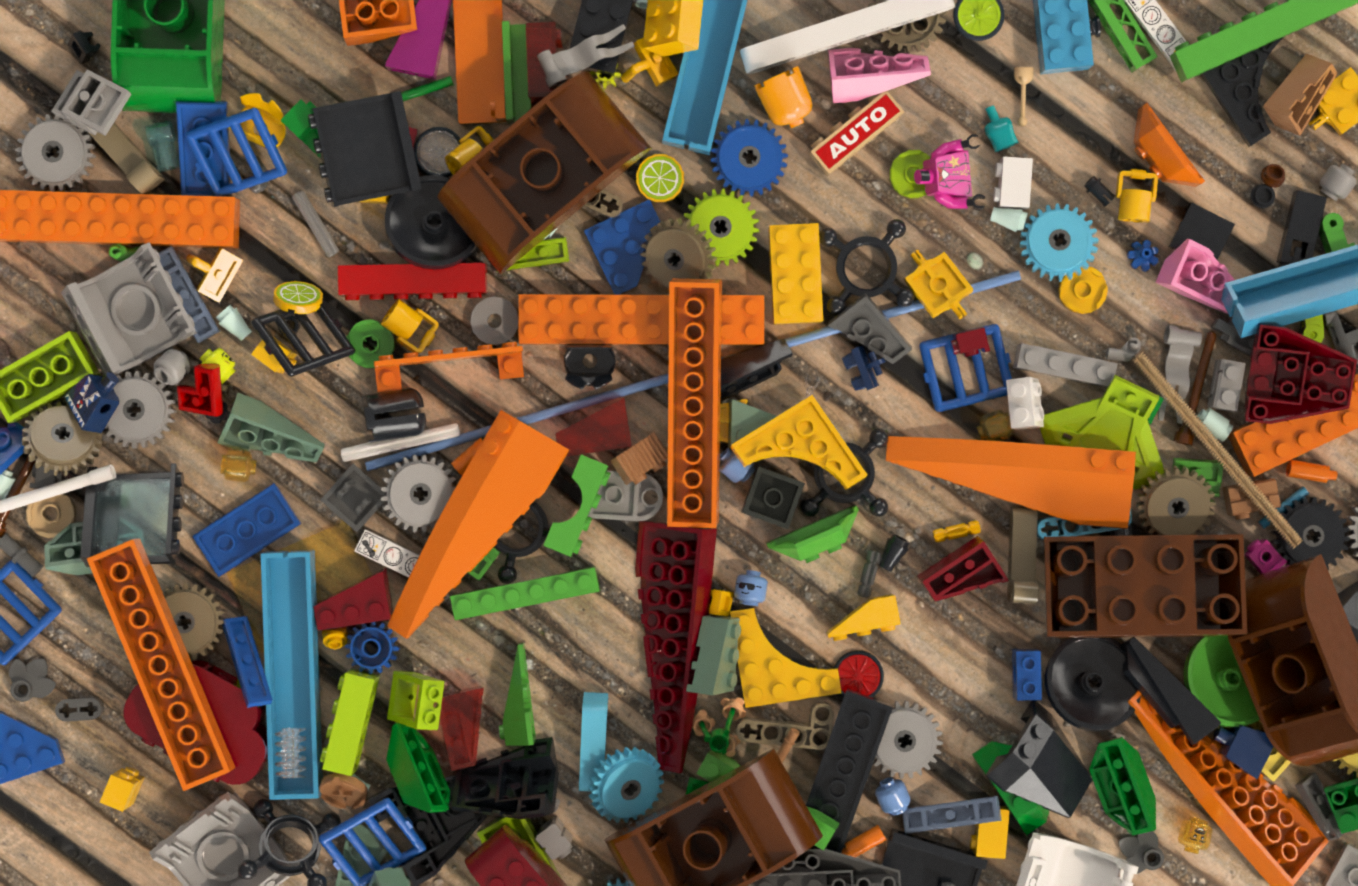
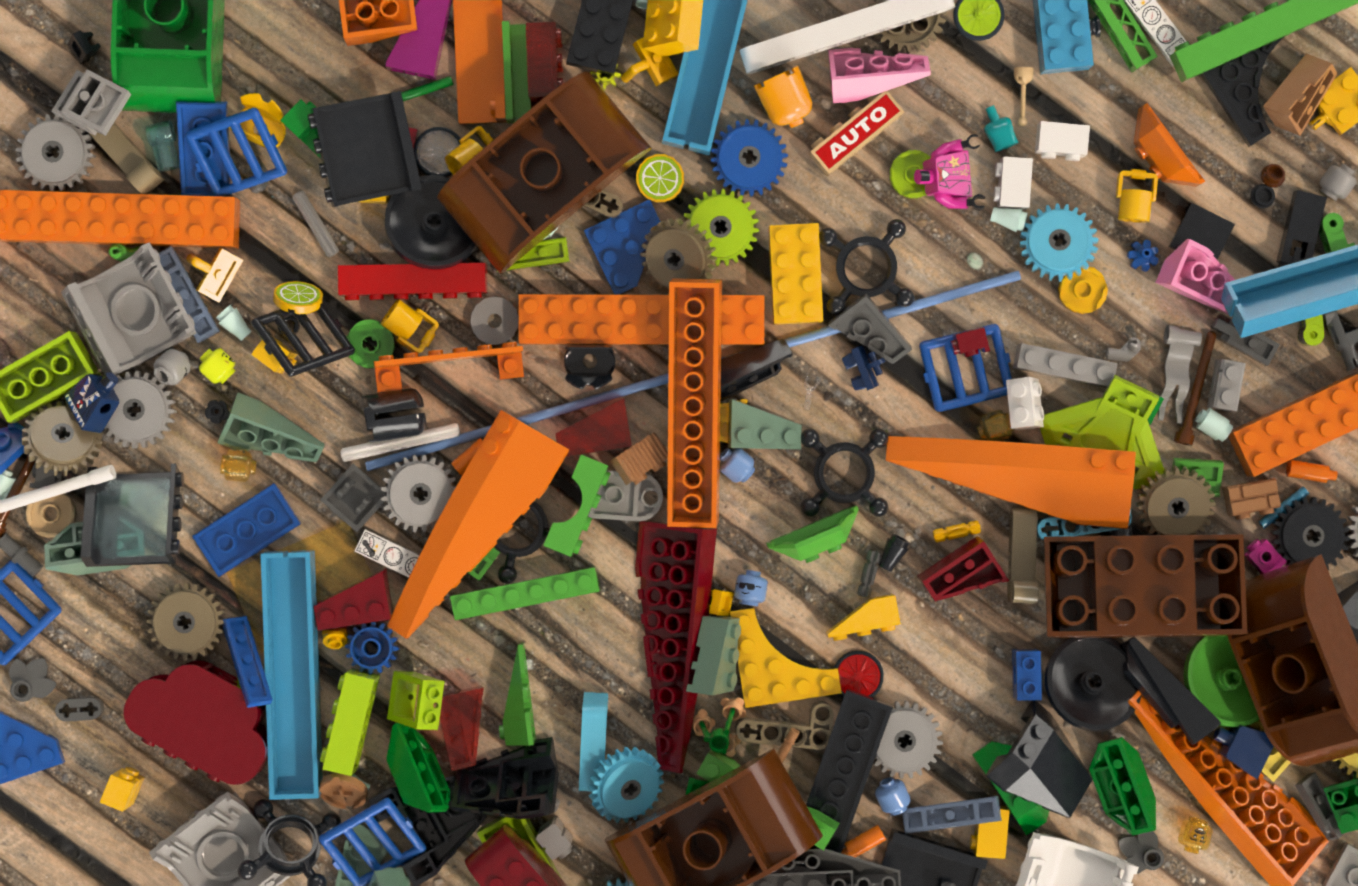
(161, 663): orange brick -> none
(207, 393): red brick -> none
(290, 752): clear piece -> none
(579, 57): light grey flag -> none
(772, 497): pearl dark grey brick -> none
(802, 434): yellow plate -> none
(938, 284): yellow plate -> none
(1062, 140): none -> white brick
(1097, 189): black pin -> none
(1218, 450): tan axle -> none
(1295, 377): dark red wedge -> none

